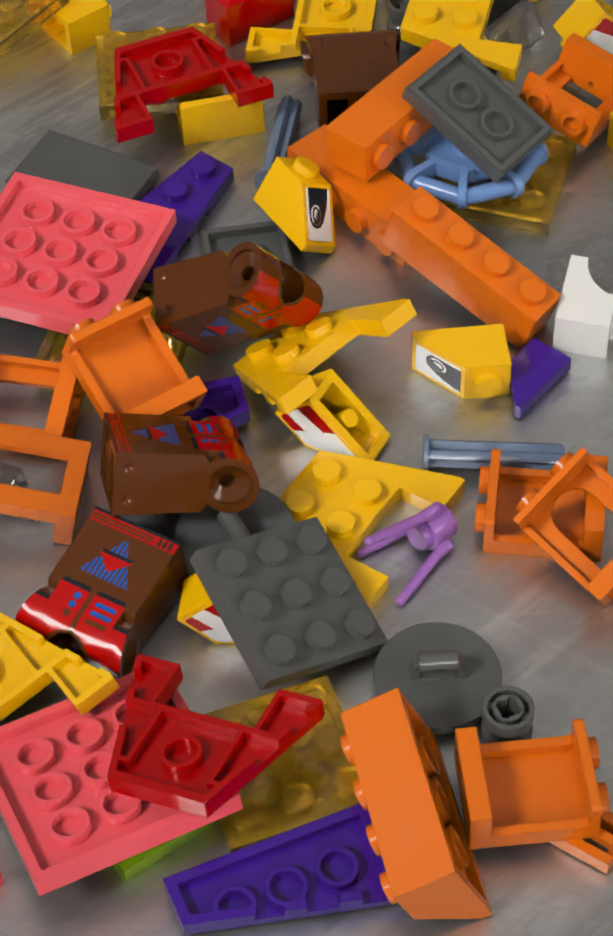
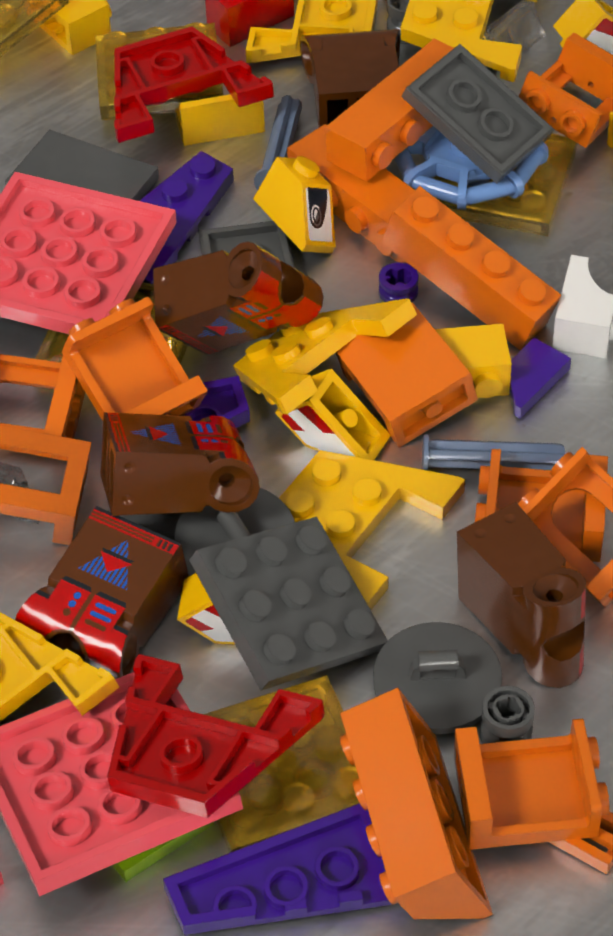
(404, 282): none -> dark purple bush
(409, 377): none -> orange panel
(425, 530): medium lavender plant -> none
(524, 594): none -> reddish brown piece

